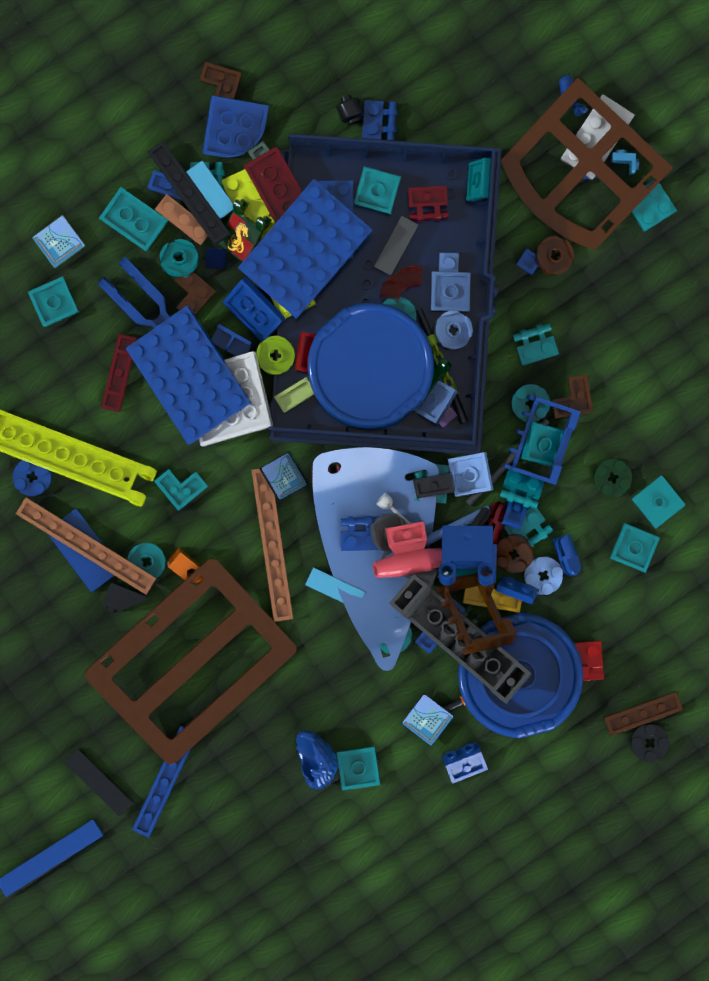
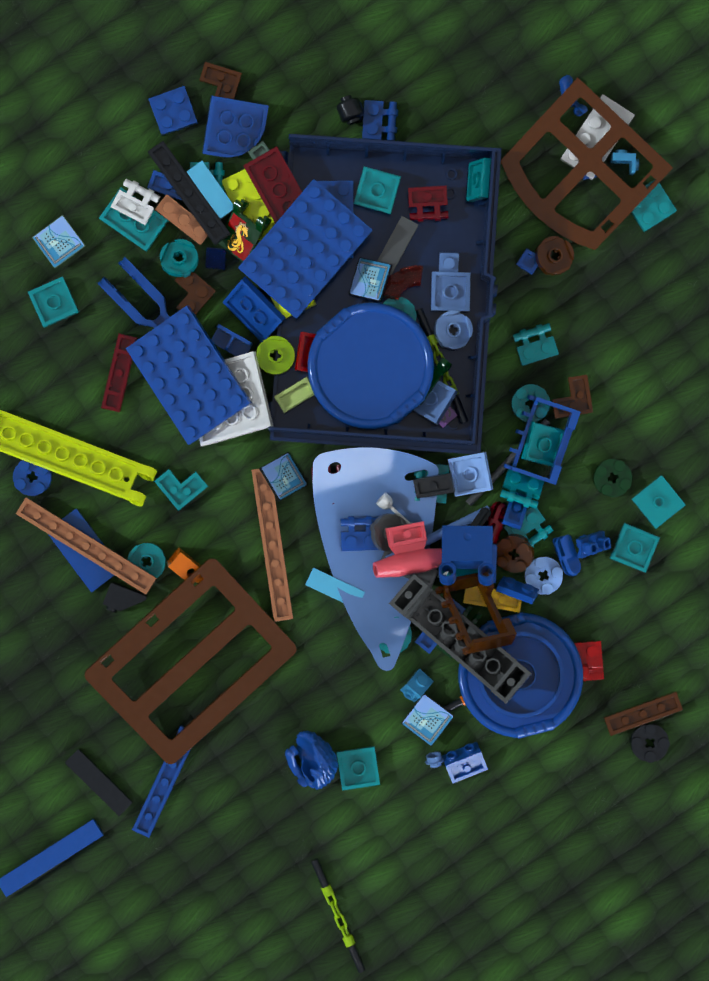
(132, 207): none -> white plate
(173, 110): none -> blue plate
(293, 765): none -> blue arm
(328, 891): none -> piece
(370, 279): none -> piece
(416, 686): none -> dark azure bracket
(434, 759): none -> medium blue plate
(592, 544): none -> blue hips

